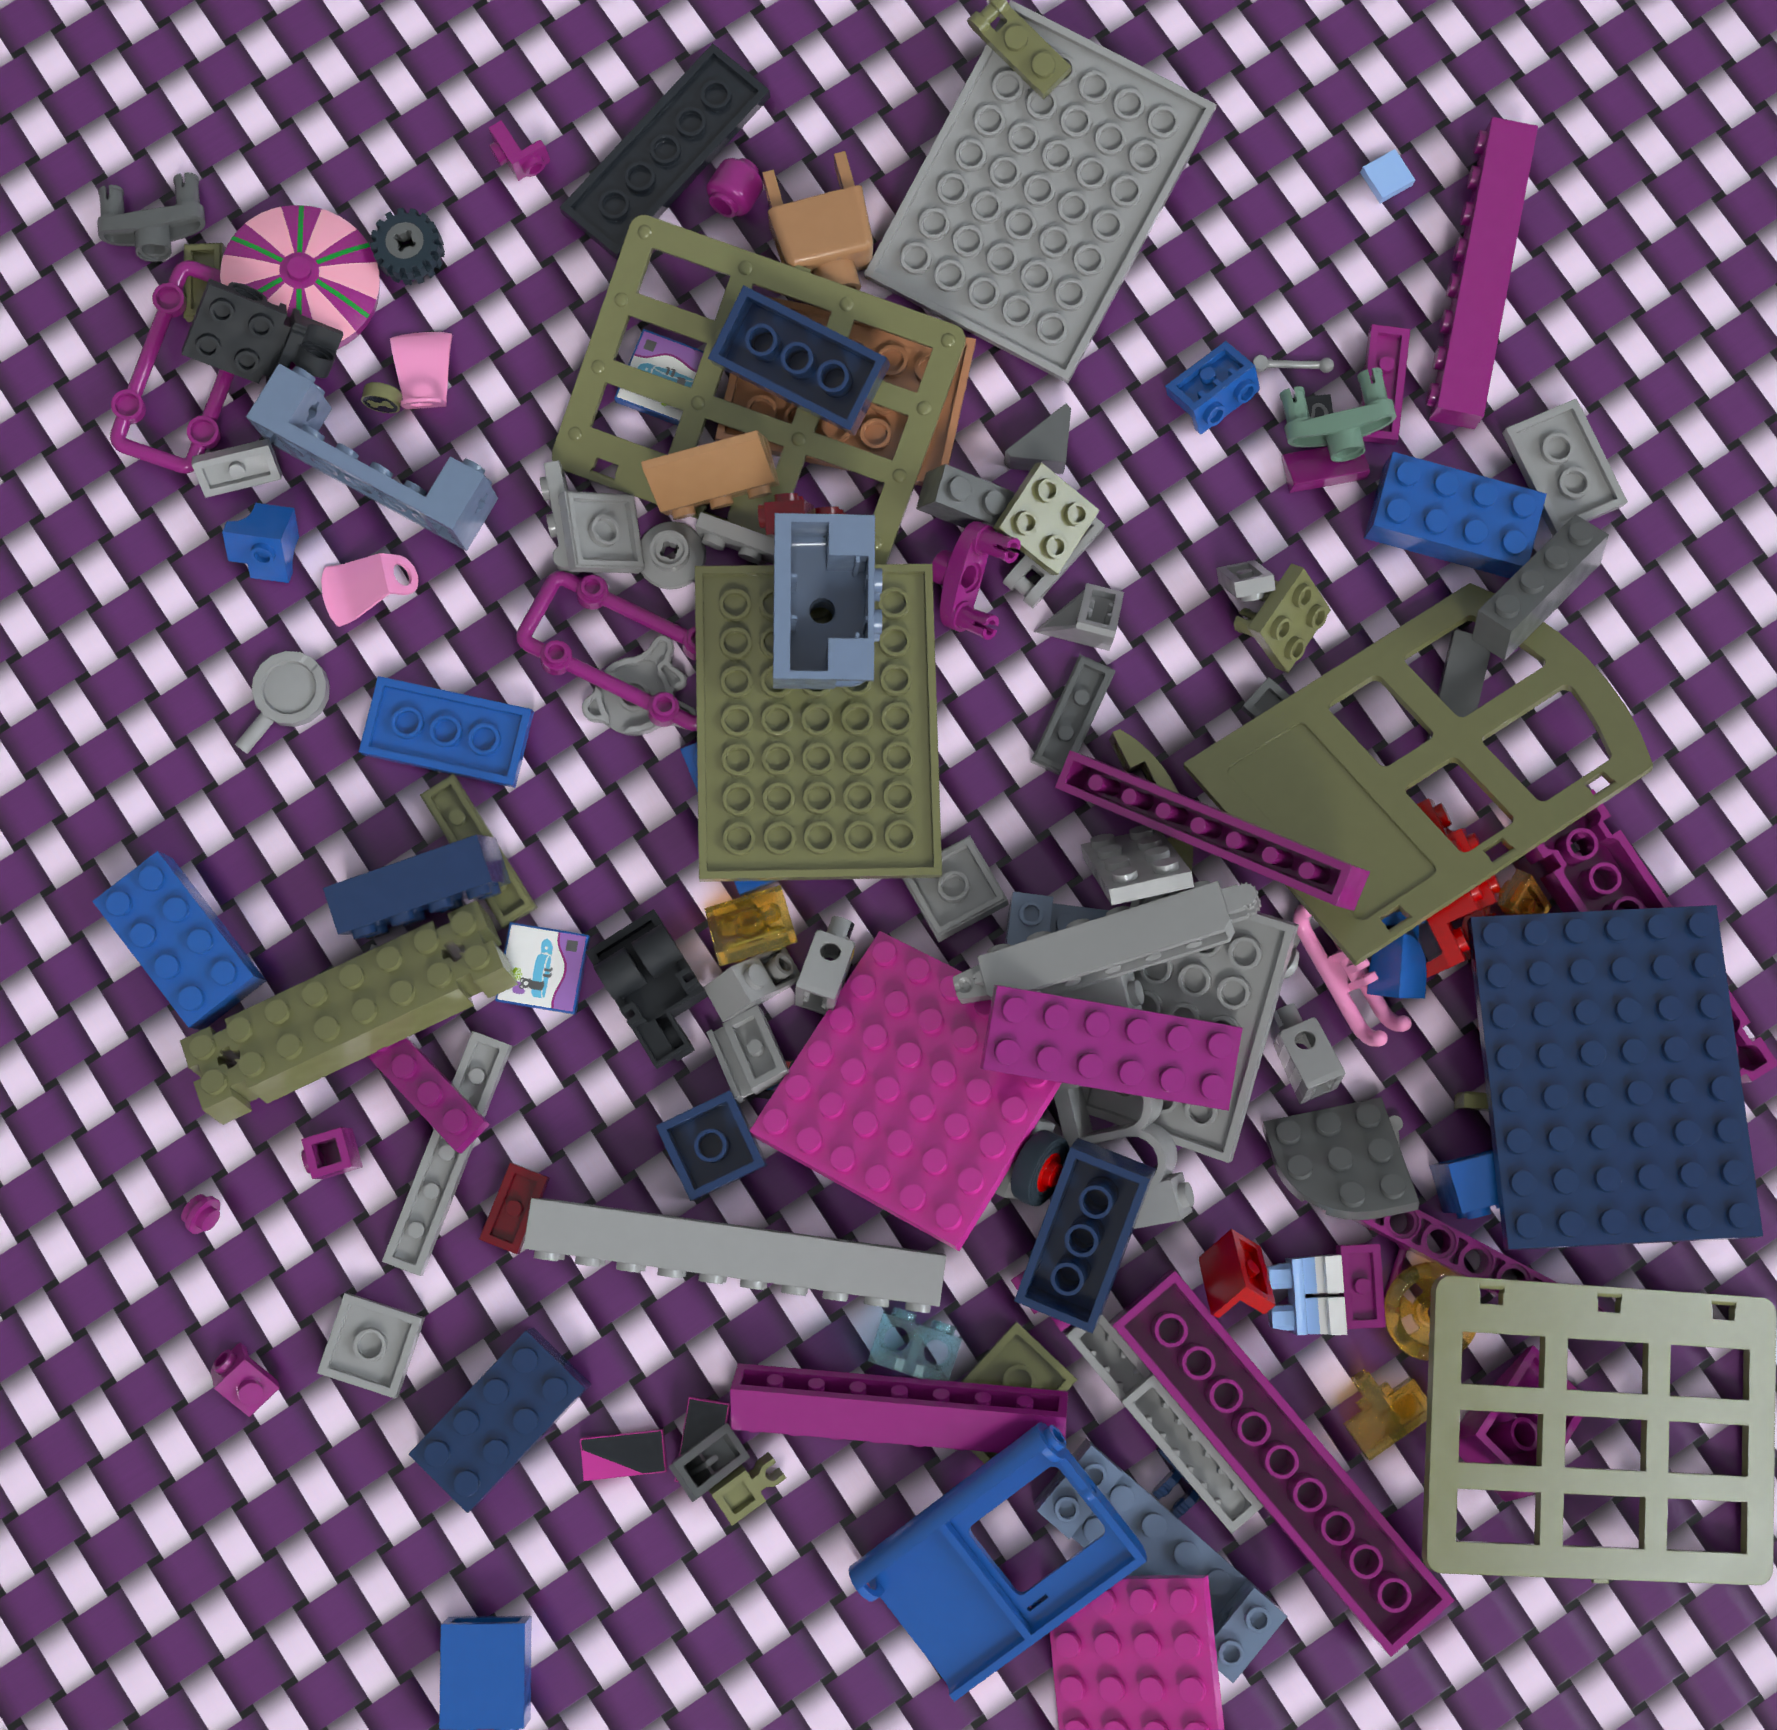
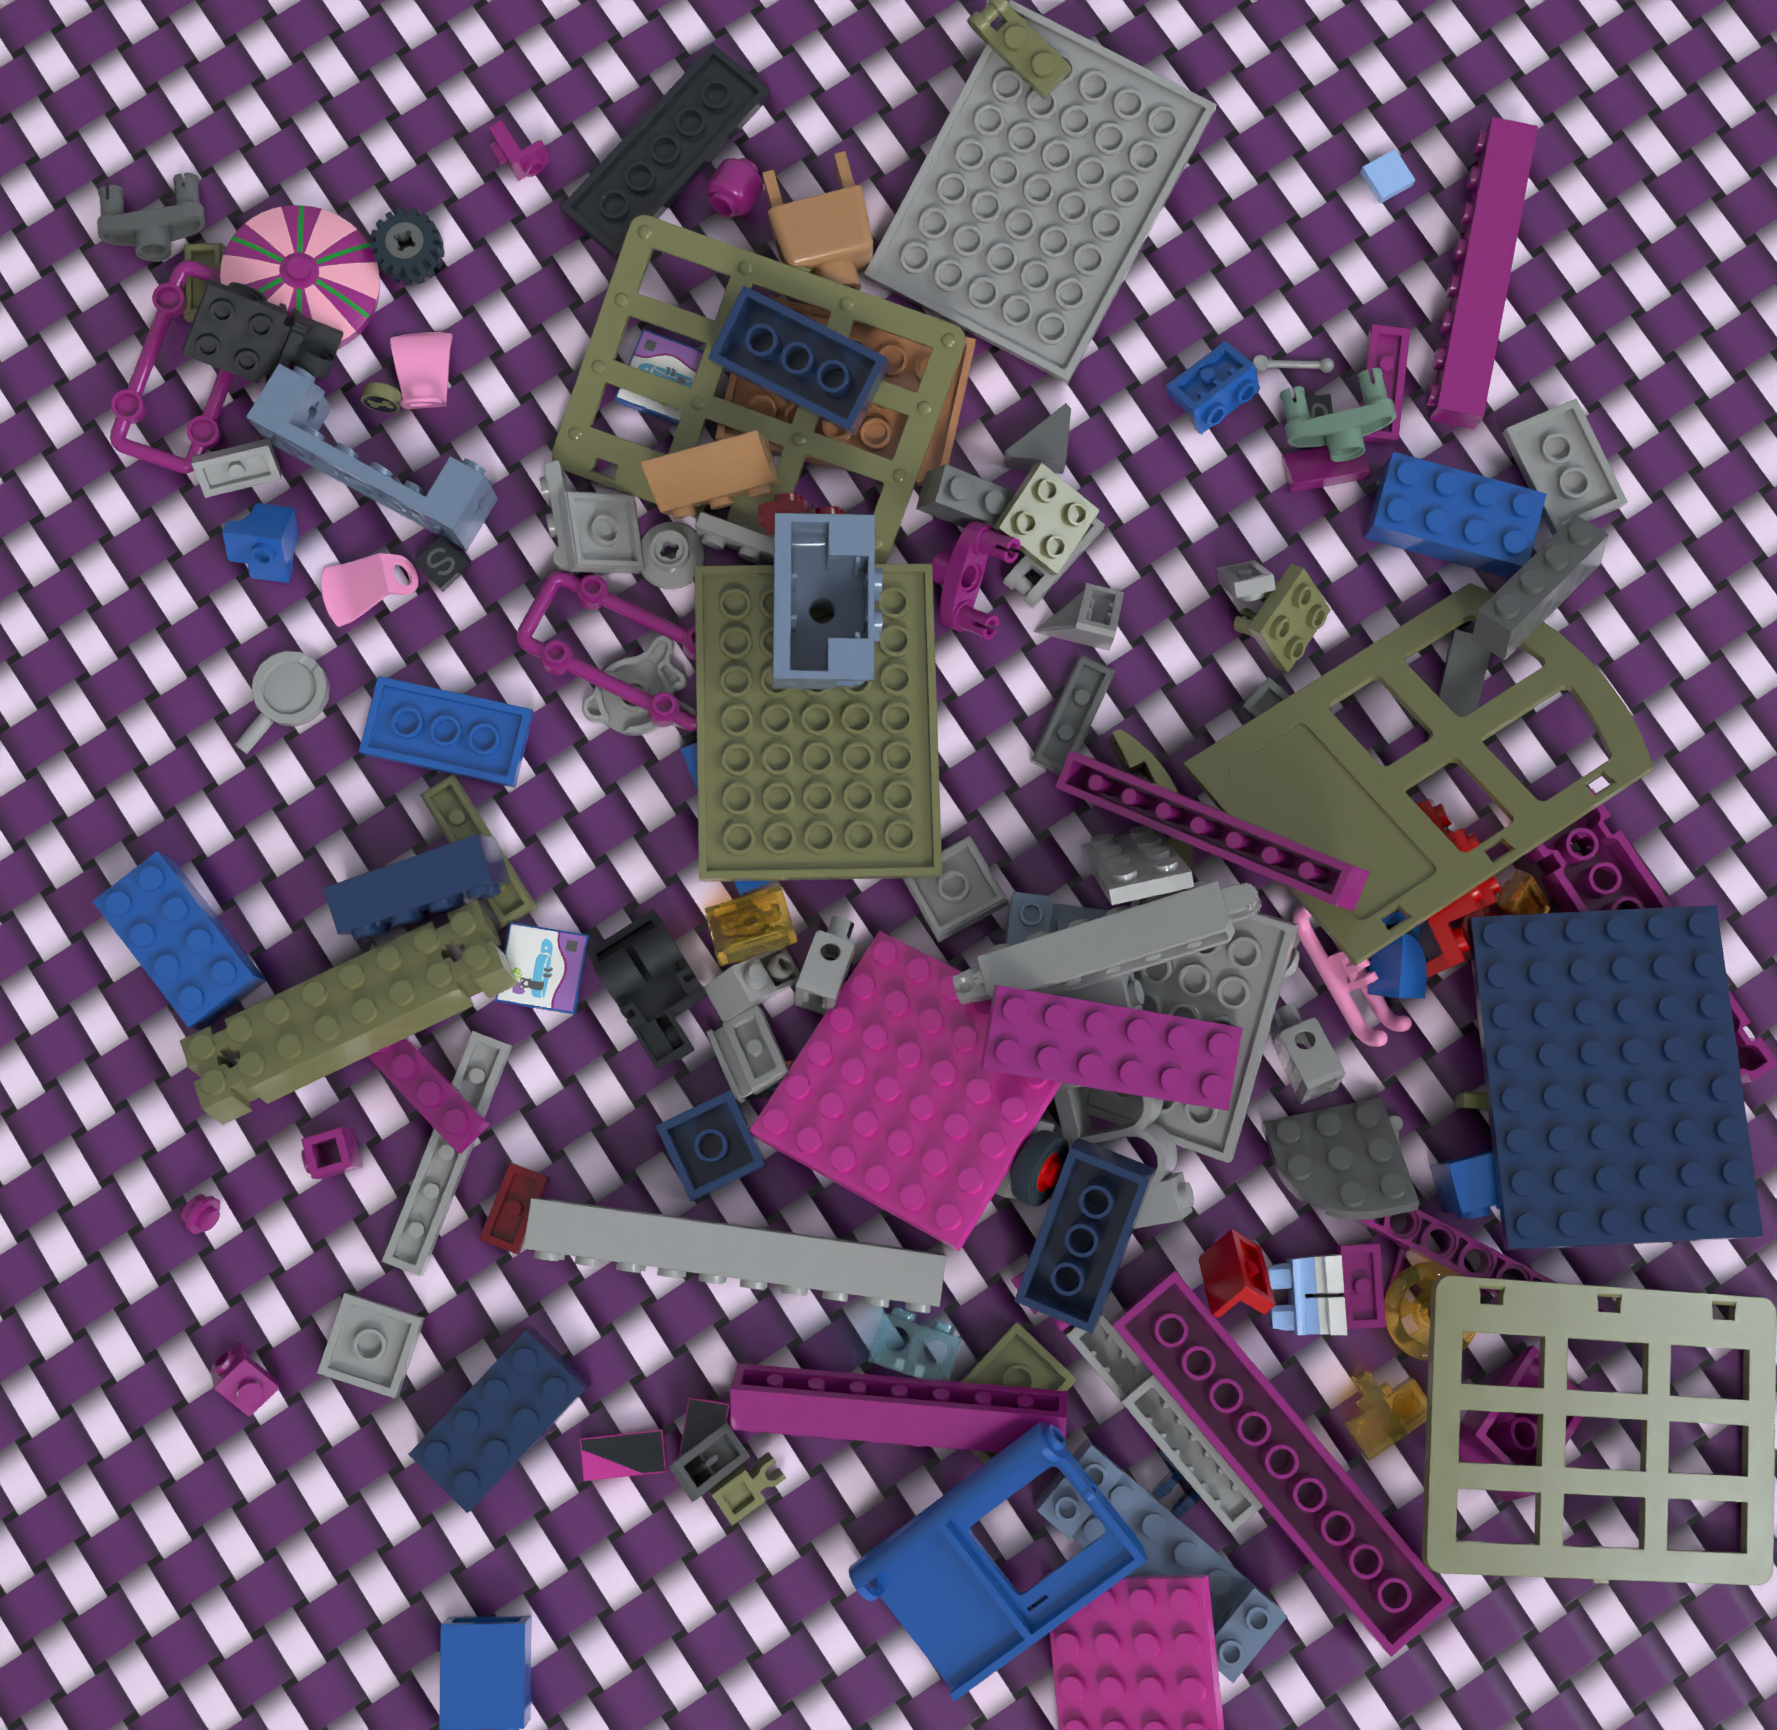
(442, 563): none -> black tile

